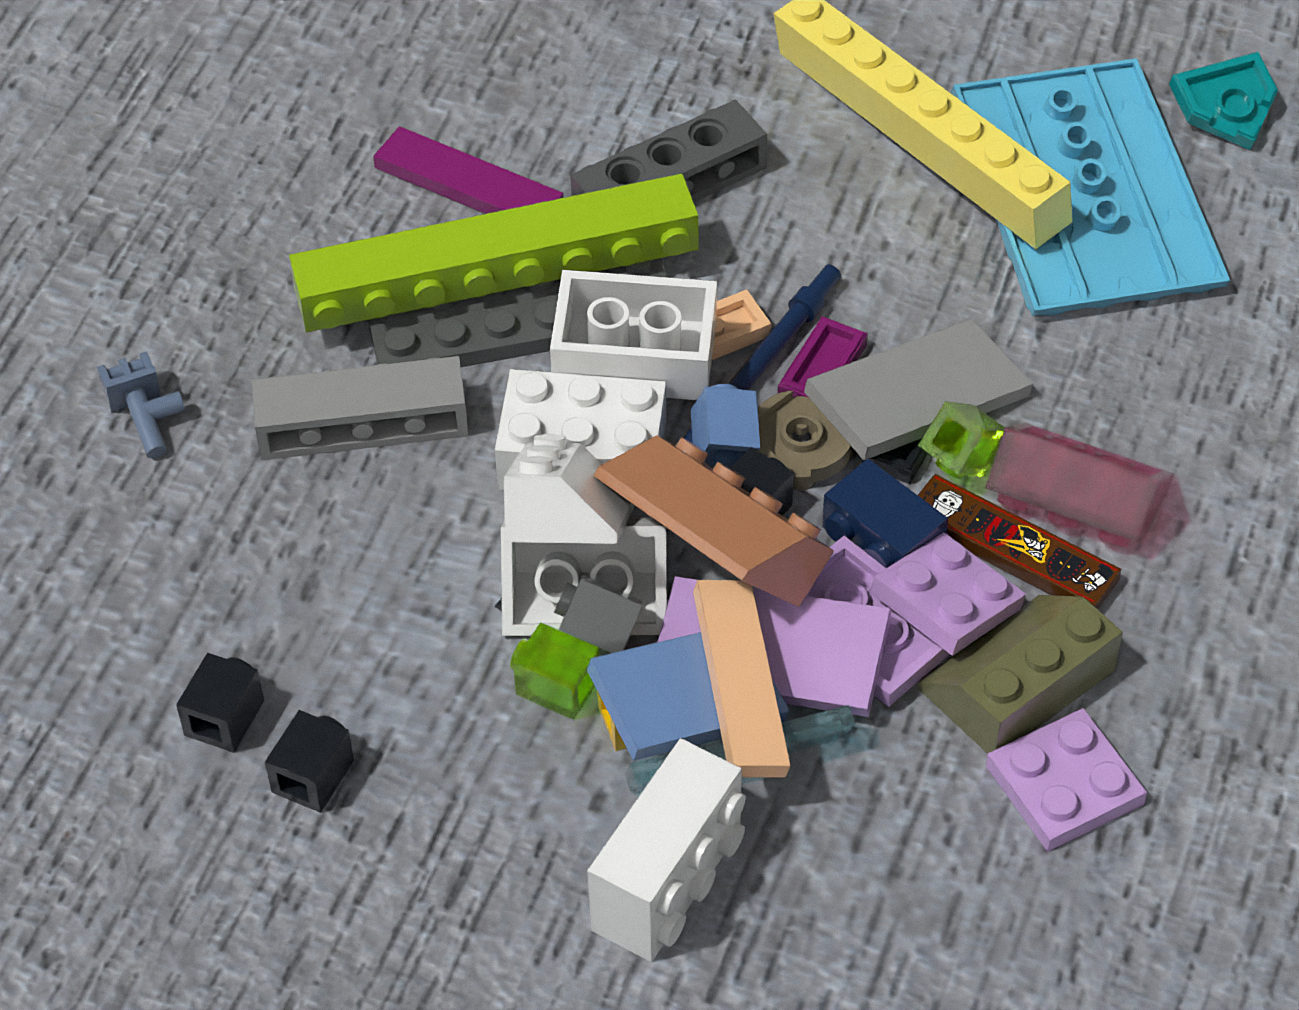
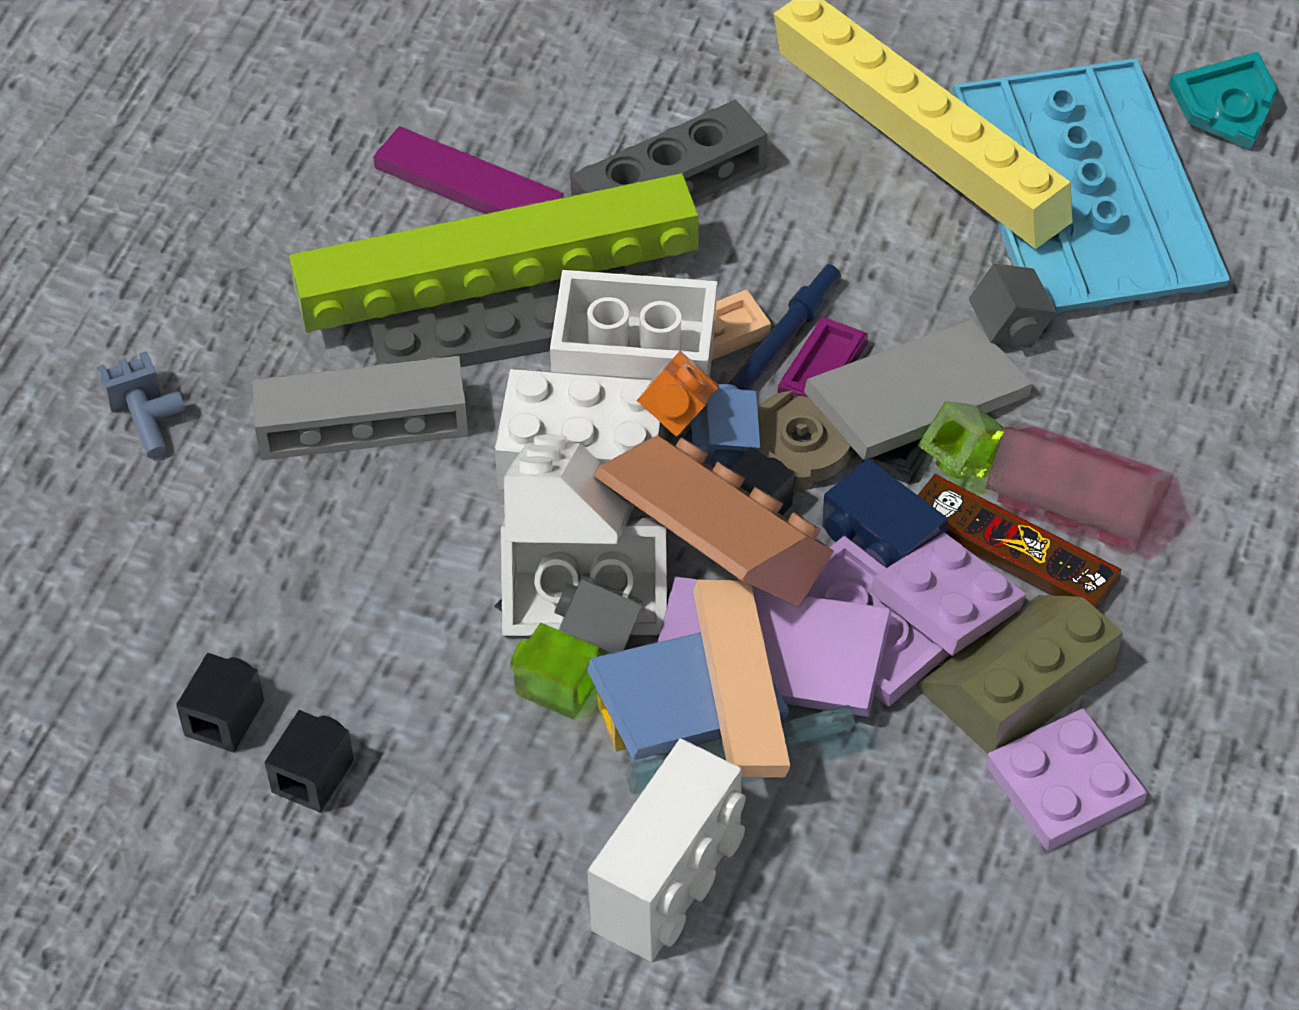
(678, 393): none -> orange brick
(1012, 305): none -> dark grey brick

